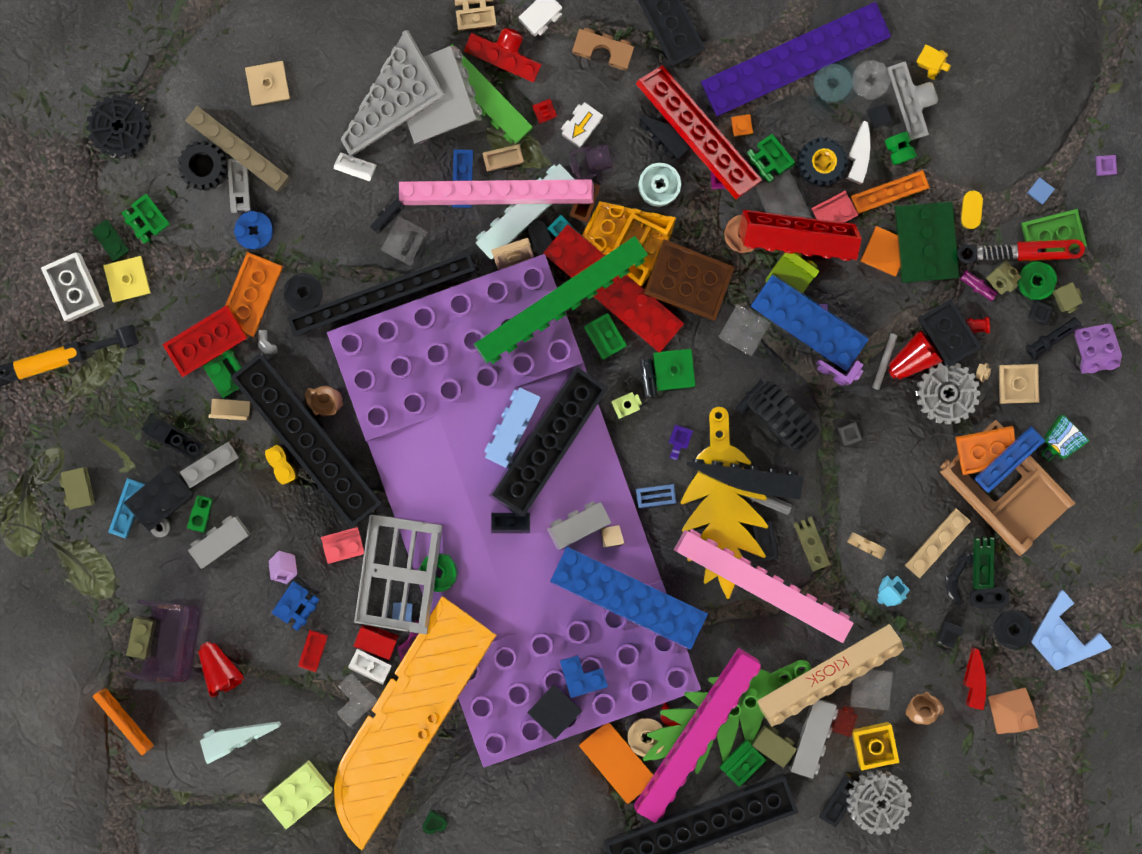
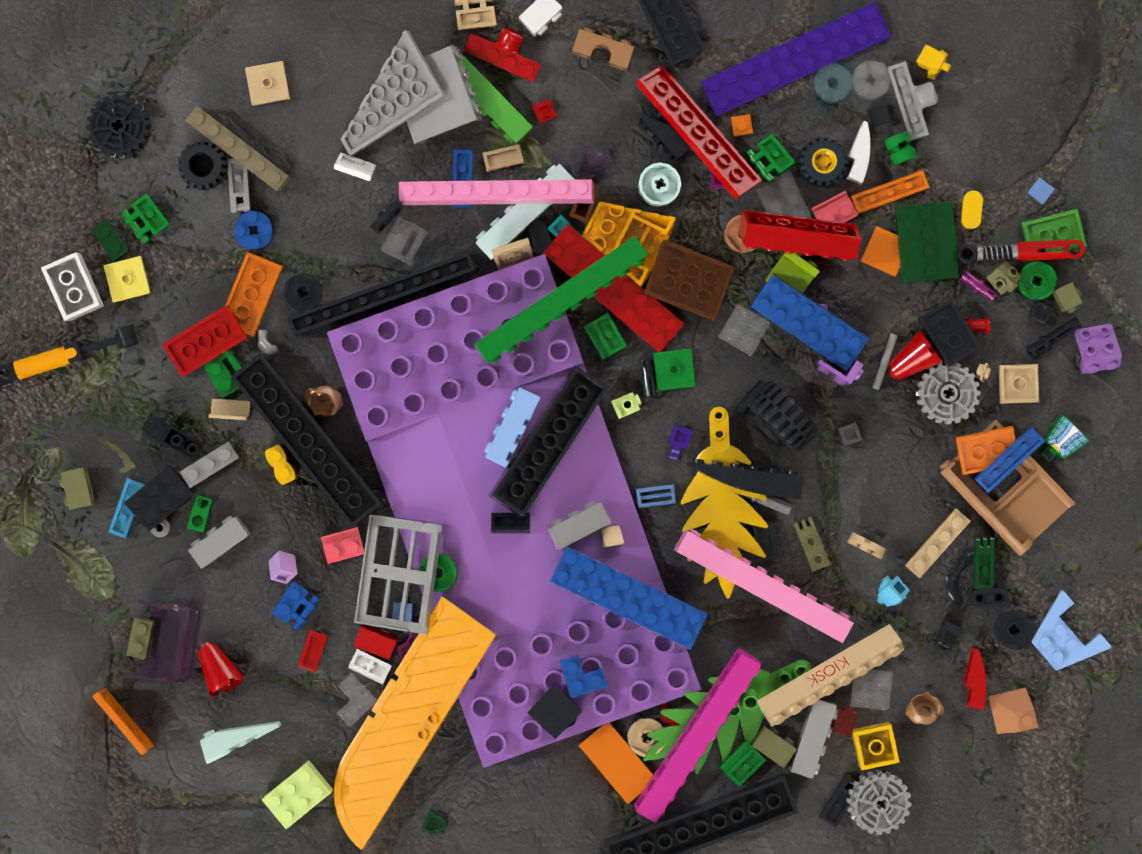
(581, 125): white brick -> none
(1106, 165): medium lavender tile -> none

